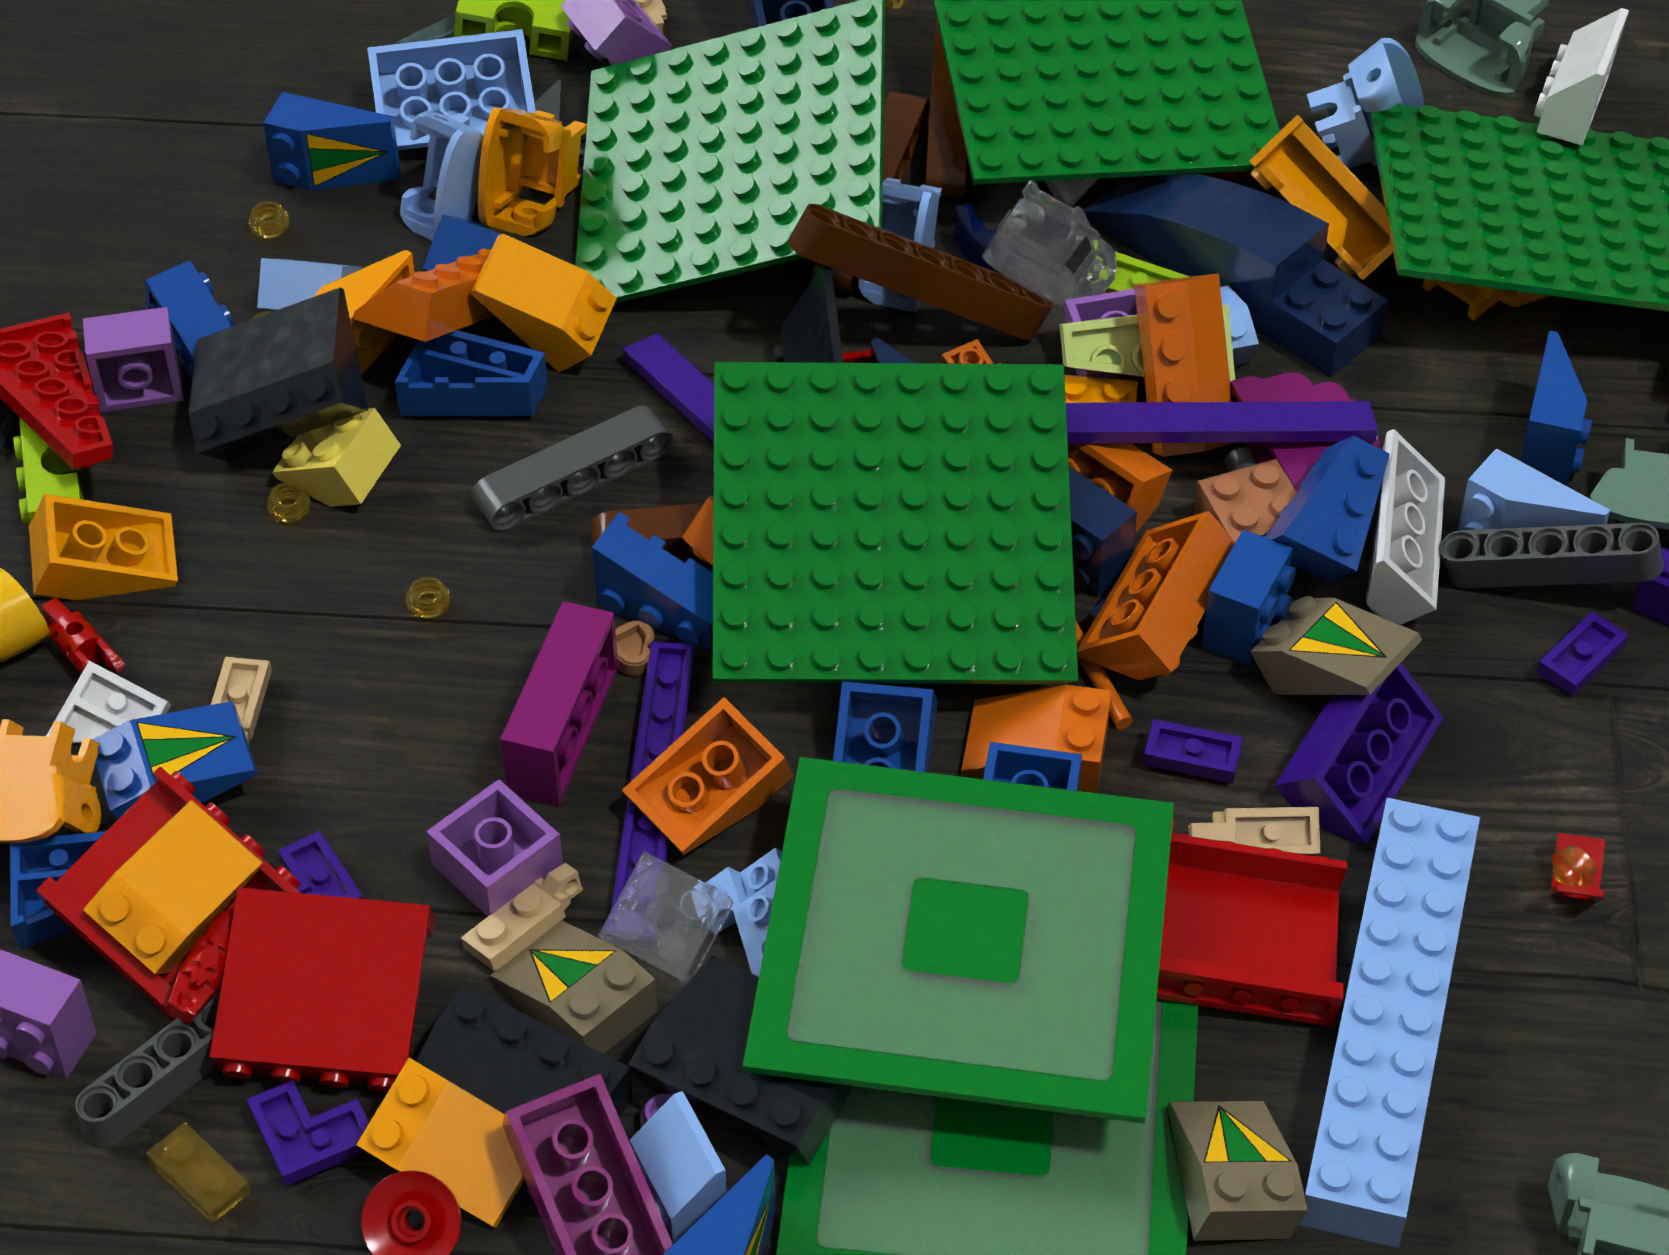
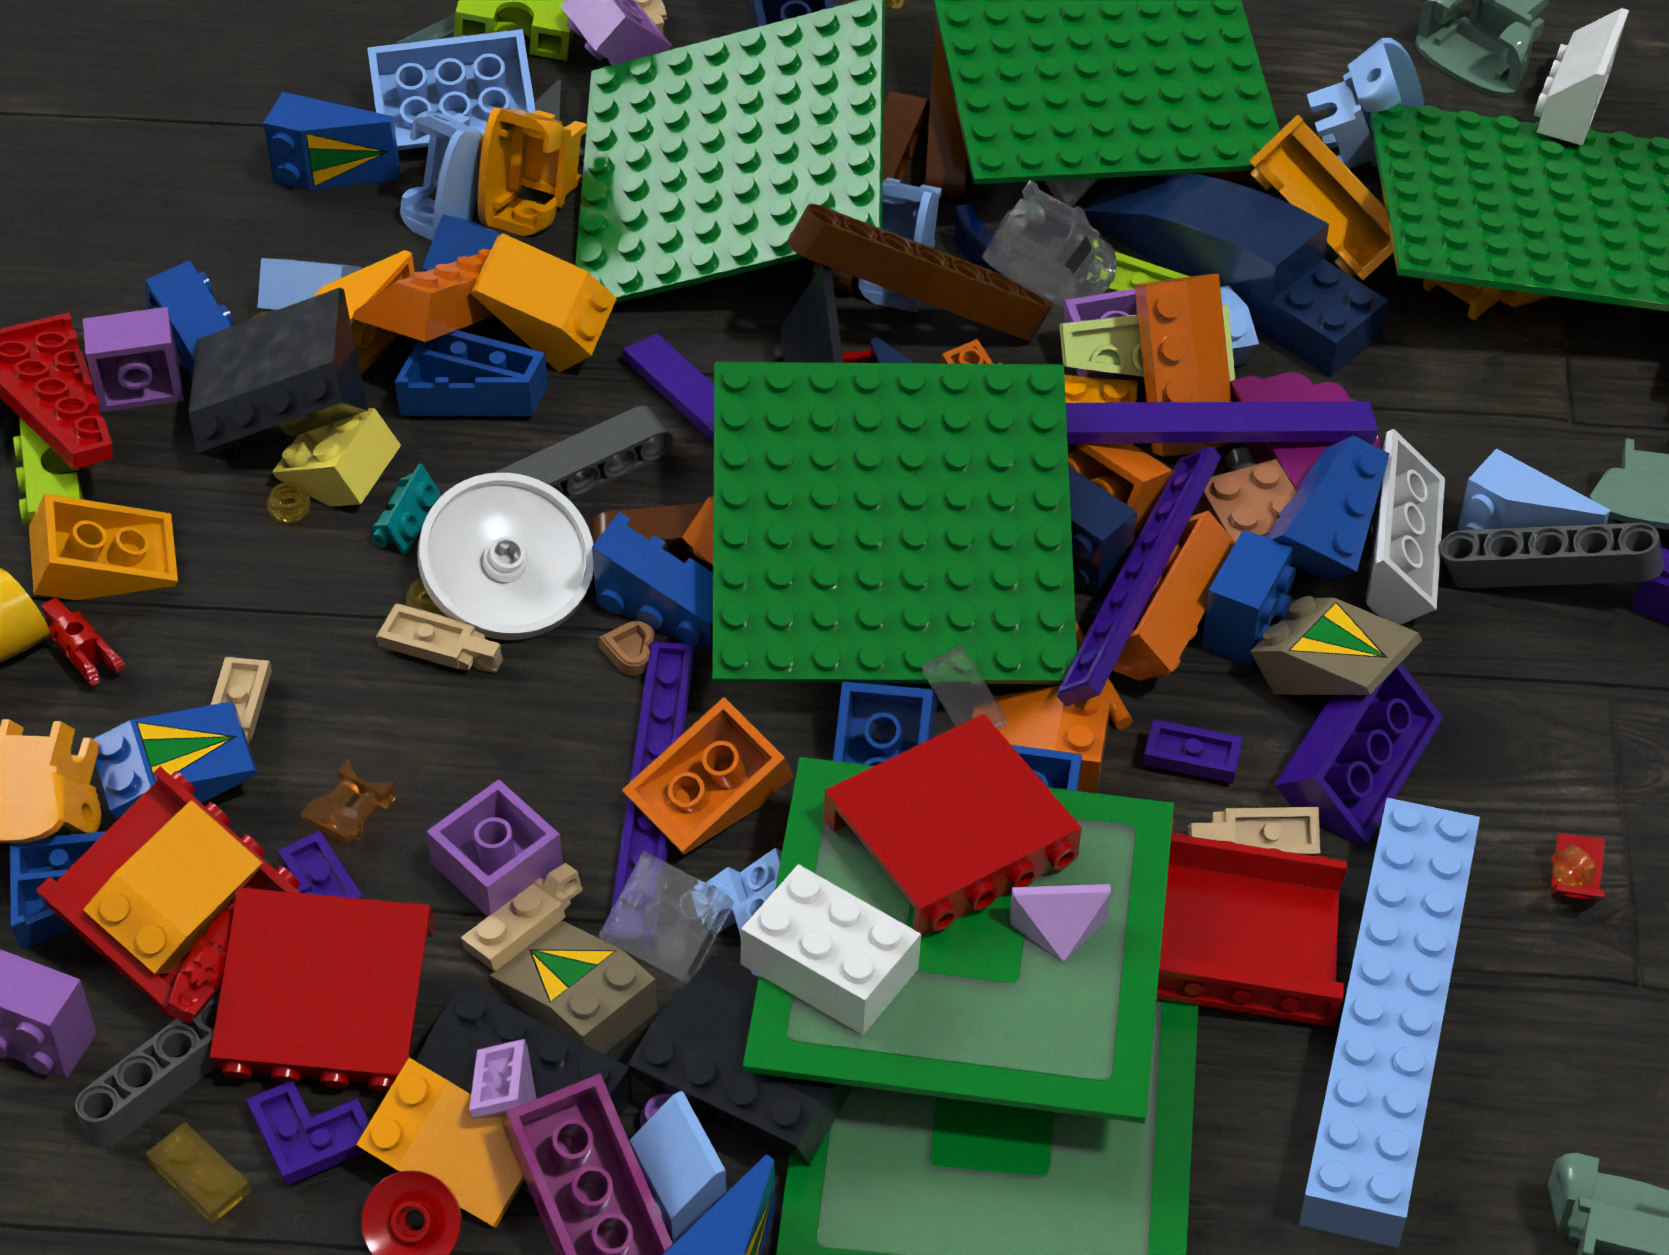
(104, 702): white wing -> none
(268, 220): clear yellow plate -> none
(343, 821): none -> clear orange piece
(408, 511): none -> teal hinge
(438, 640): none -> tan hinge
(501, 1080): none -> lavender slope
(506, 555): none -> white dish
(560, 703): magenta brick -> none
(830, 949): none -> white brick
(956, 822): none -> red panel
(962, 688): none -> clear tile
(1059, 916): none -> lavender slope
(1138, 577): none -> dark purple tile
(1236, 1171): dark tan slope -> none
(1556, 417): blue slope -> none
(1582, 653): dark purple plate -> none

